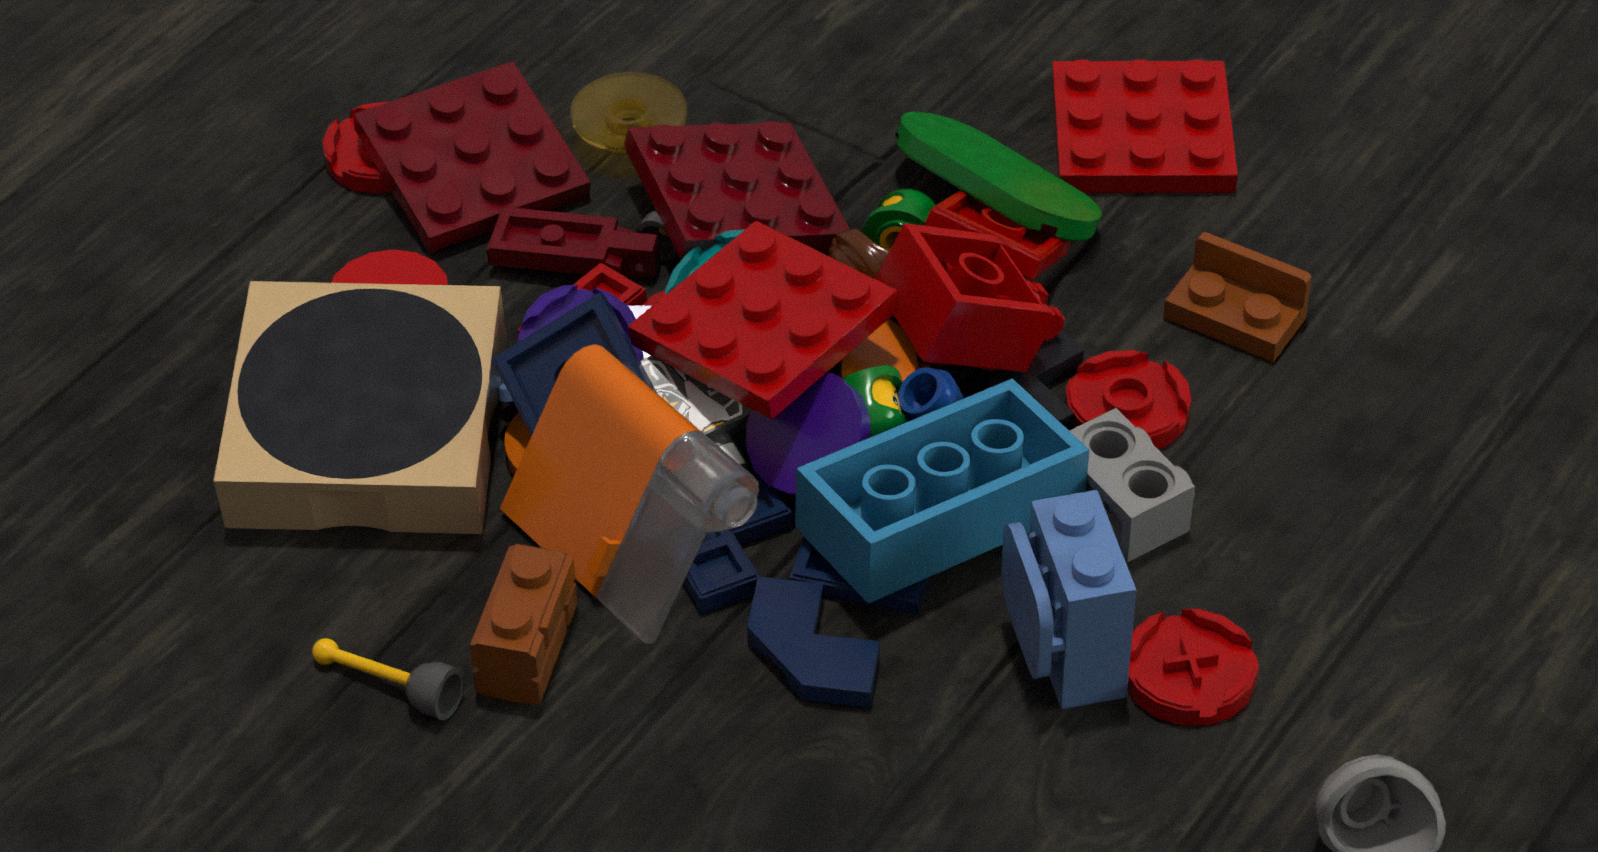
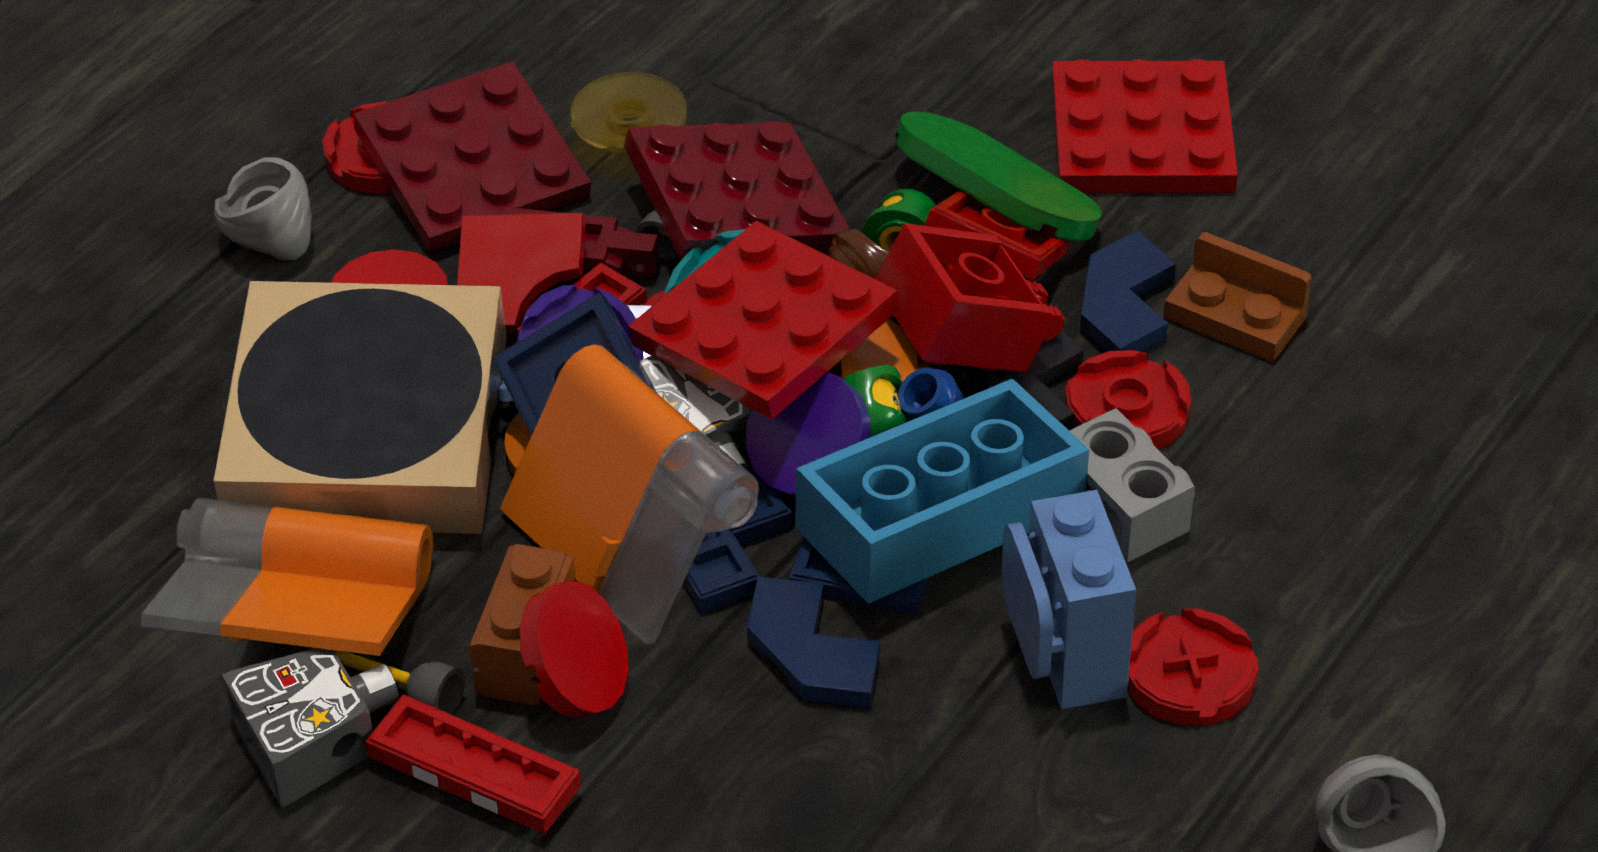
(267, 209): none -> light grey hair
(293, 576): none -> orange door
(305, 717): none -> dark grey torso
(473, 763): none -> red plate
(520, 256): none -> red tile
(574, 648): none -> red tile
(1112, 302): none -> dark blue tile

